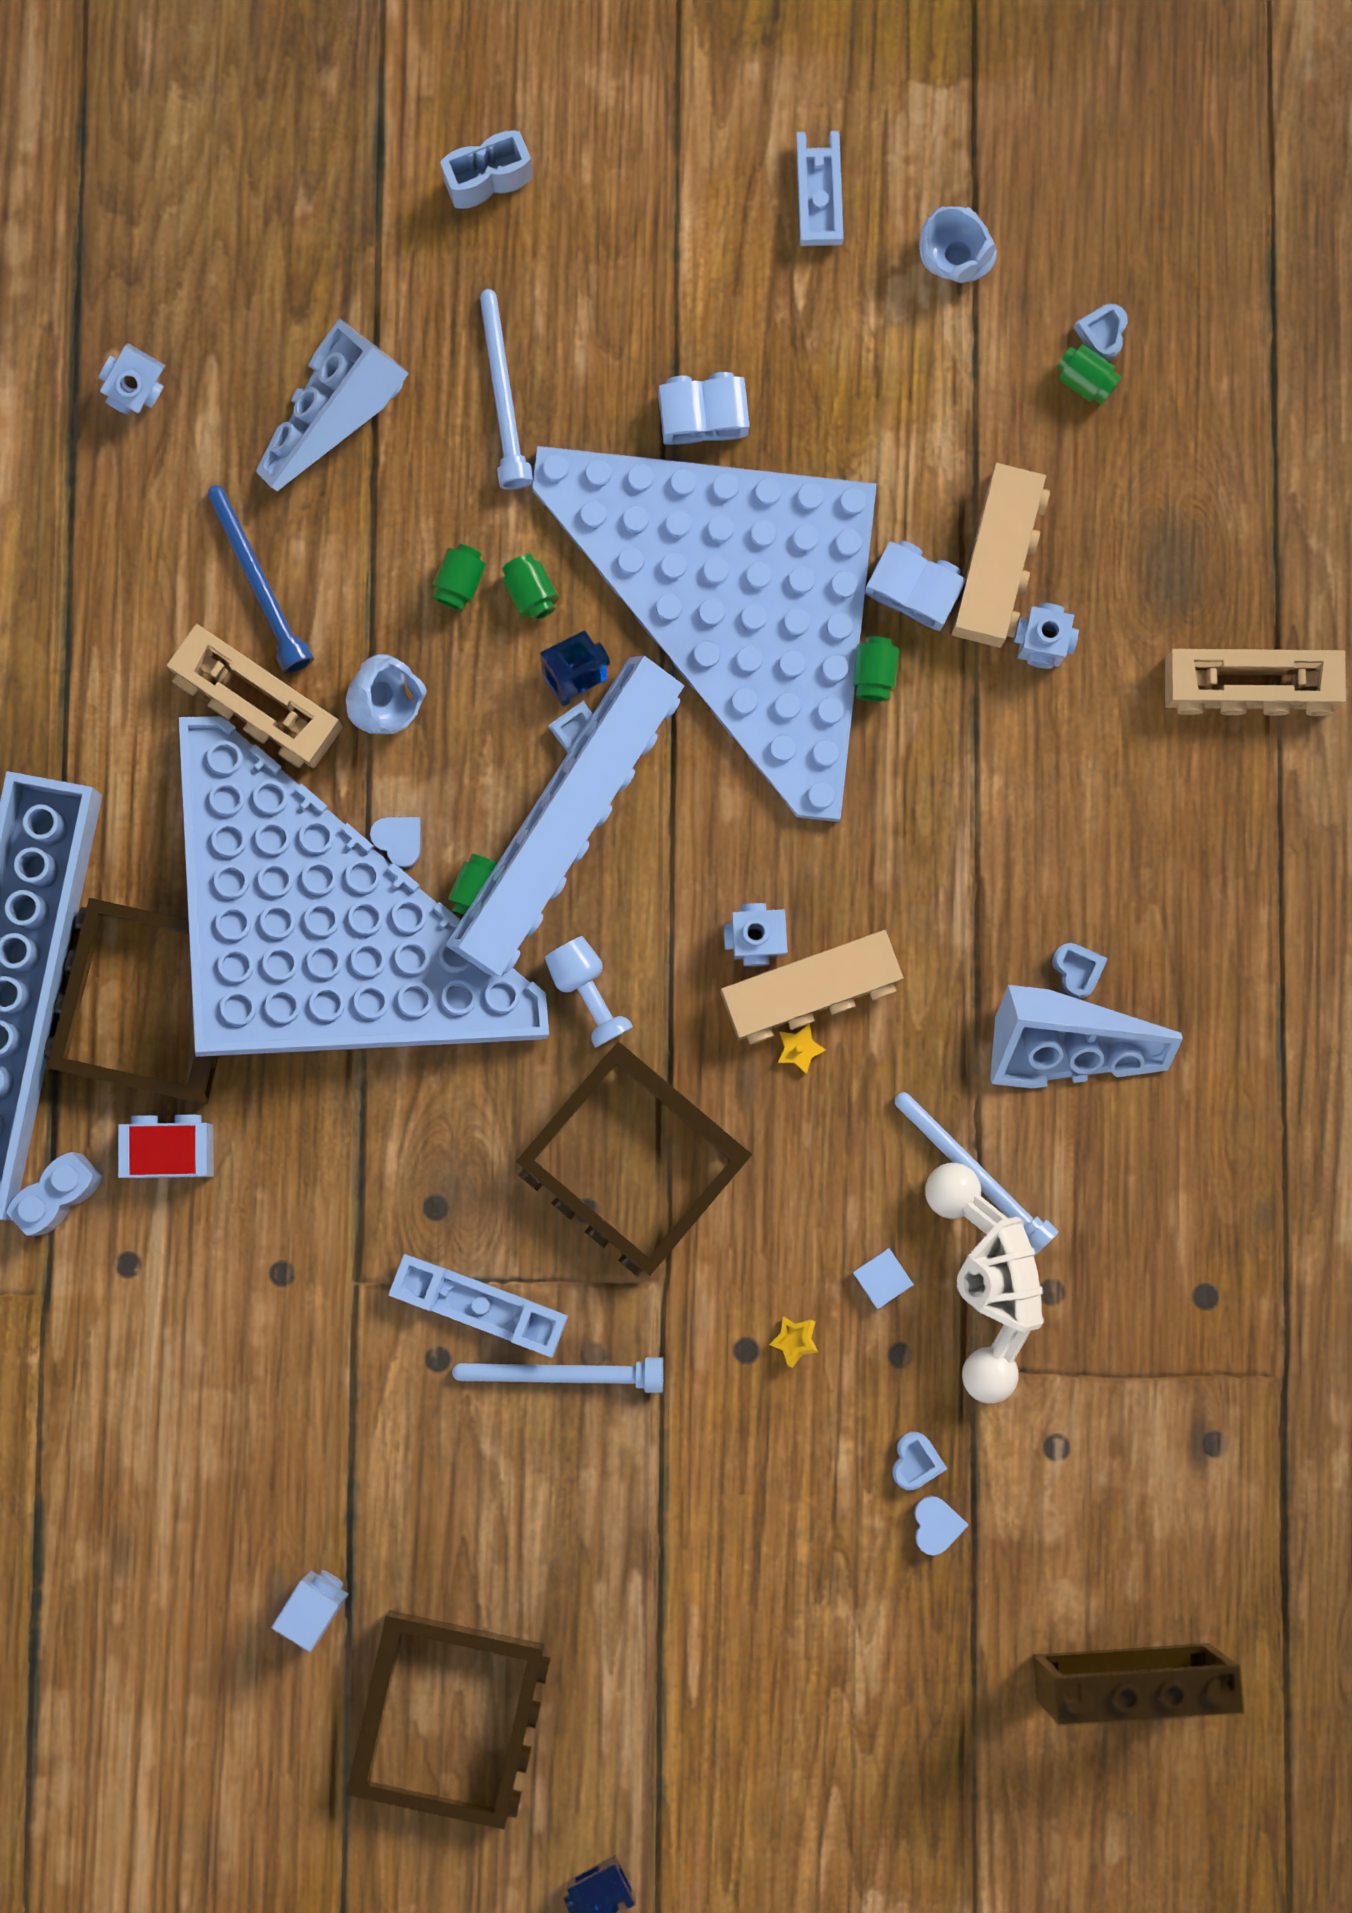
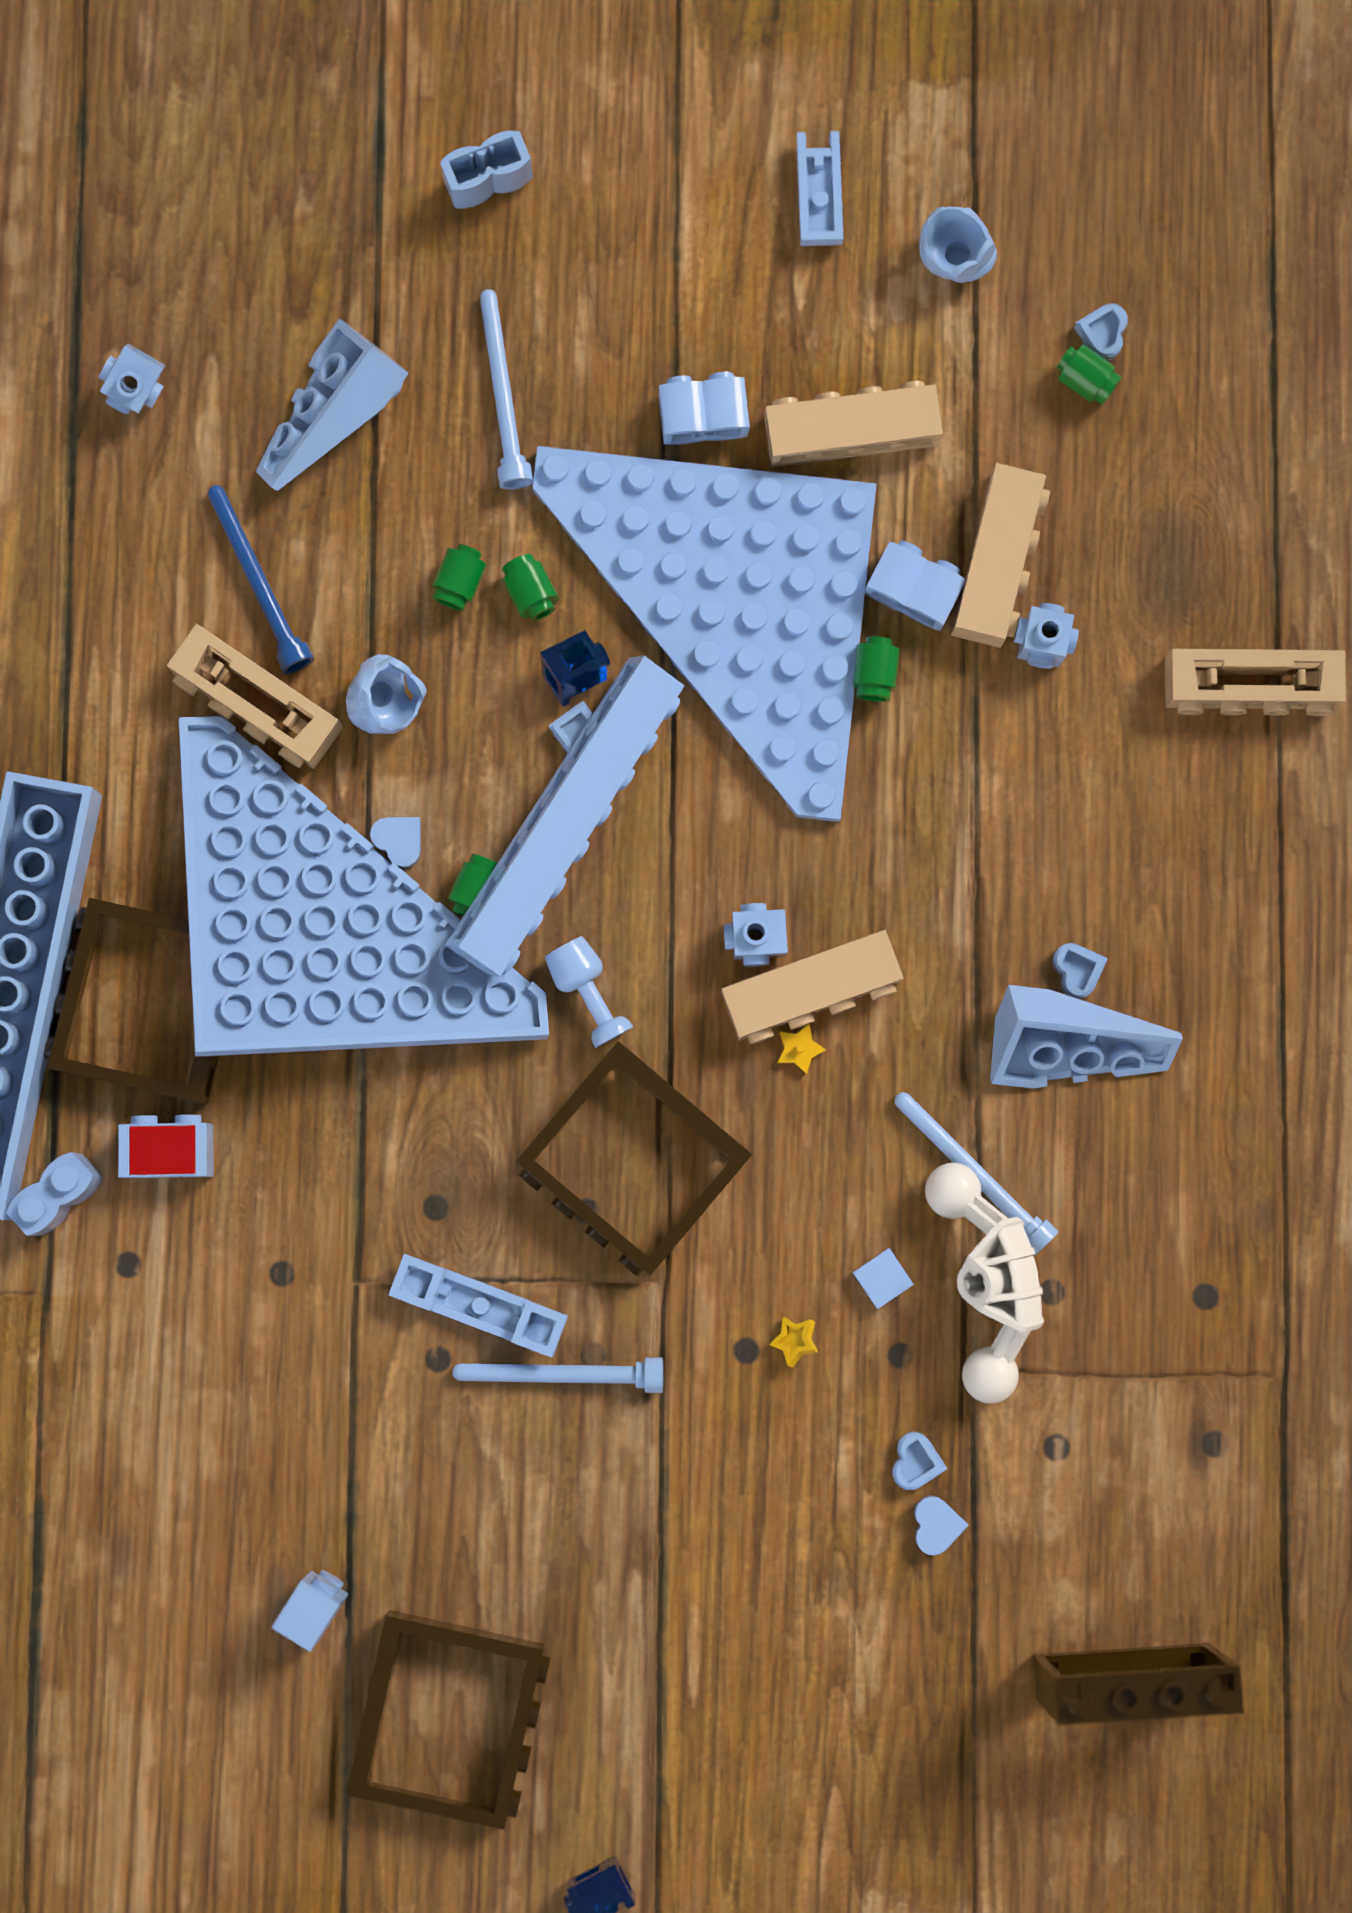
(853, 424): none -> tan brick

